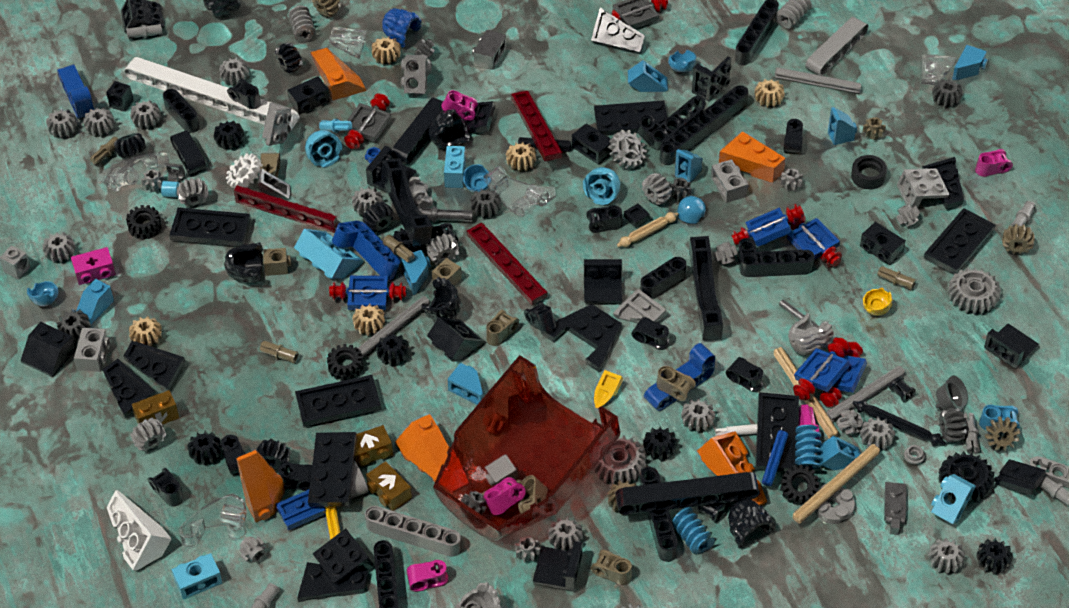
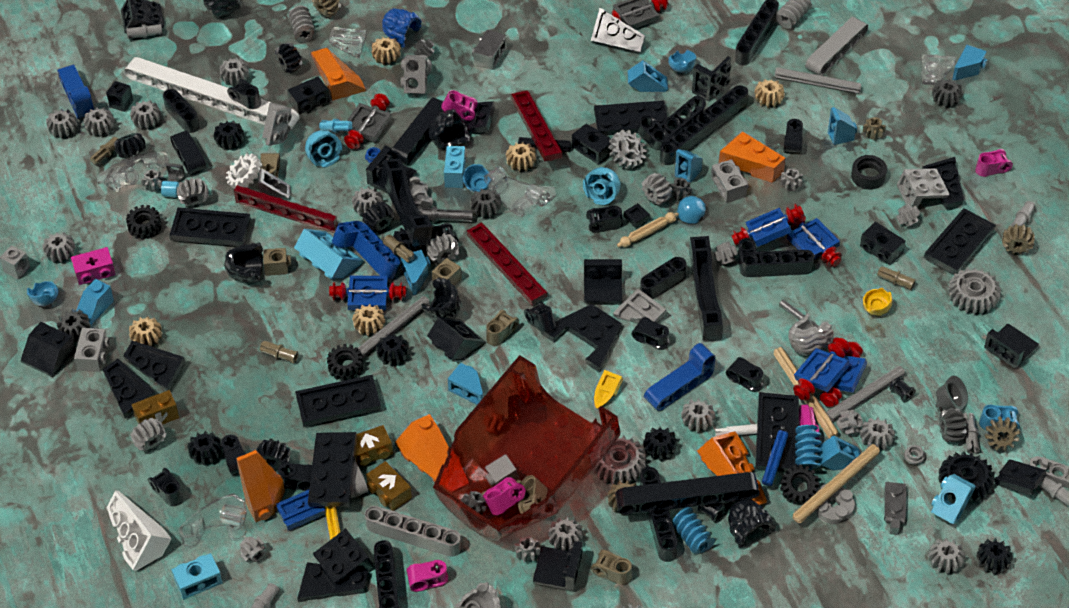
(674, 383): dark tan piece -> none
(899, 423): black wheel -> none

